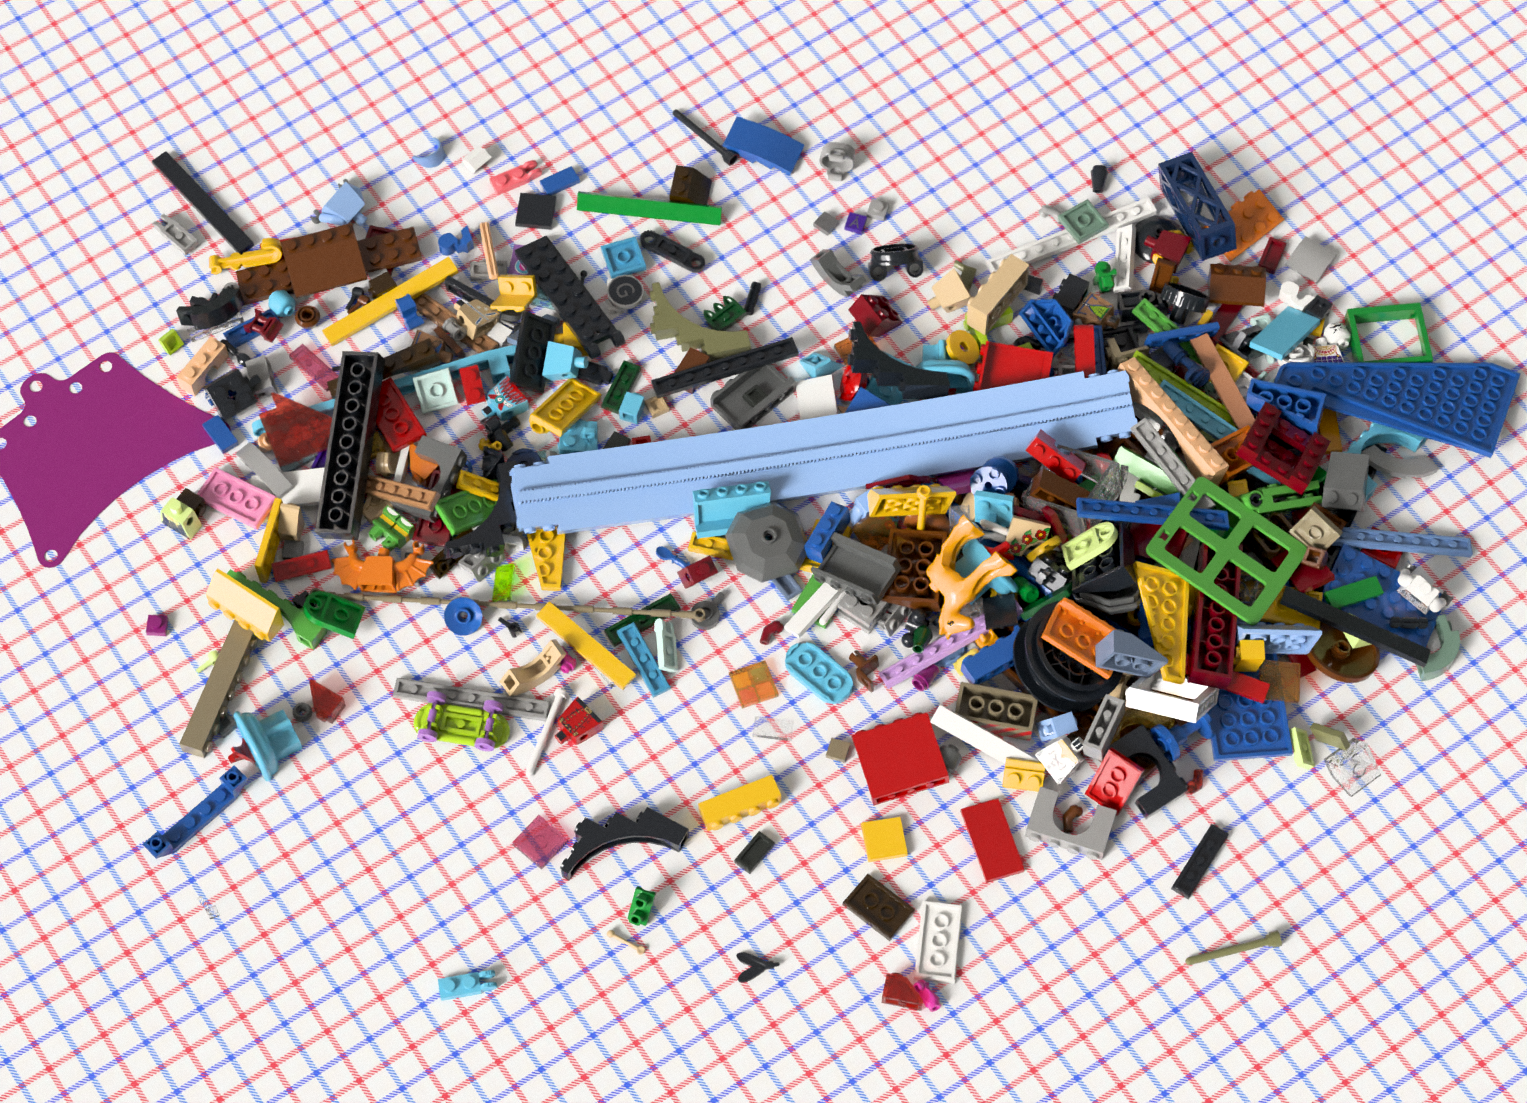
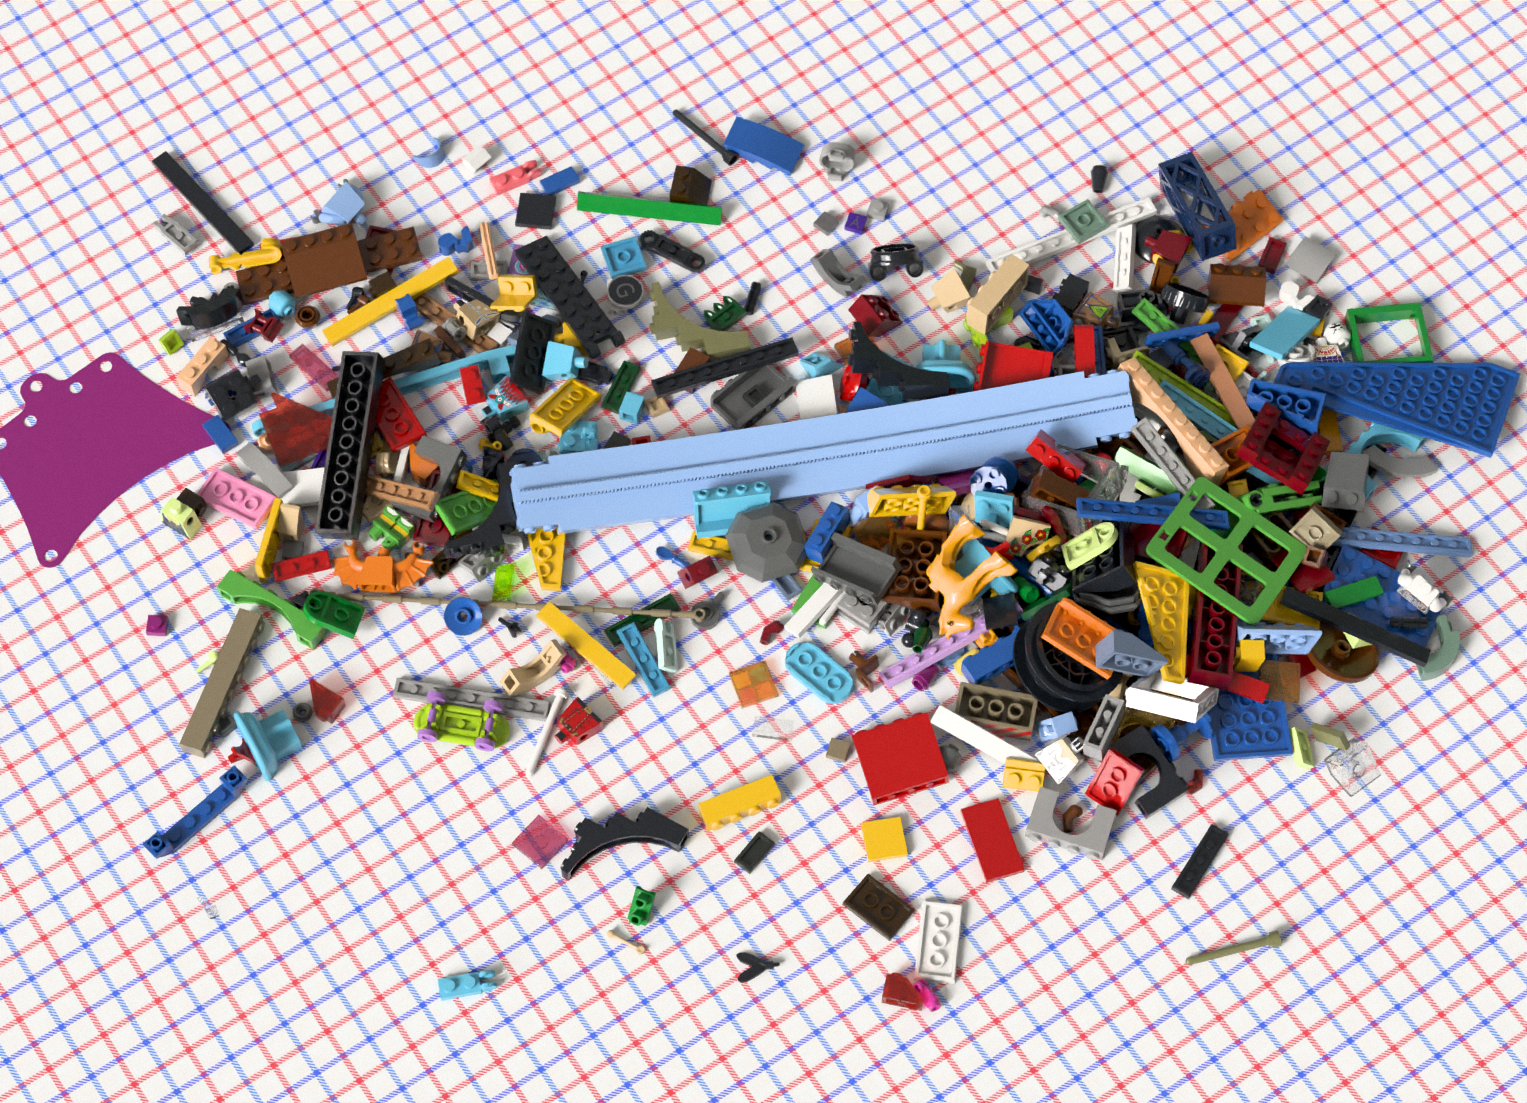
(244, 606): slope -> none
(435, 390): light aqua tile -> none
(969, 344): yellow tile -> none
(1104, 276): green hips -> none

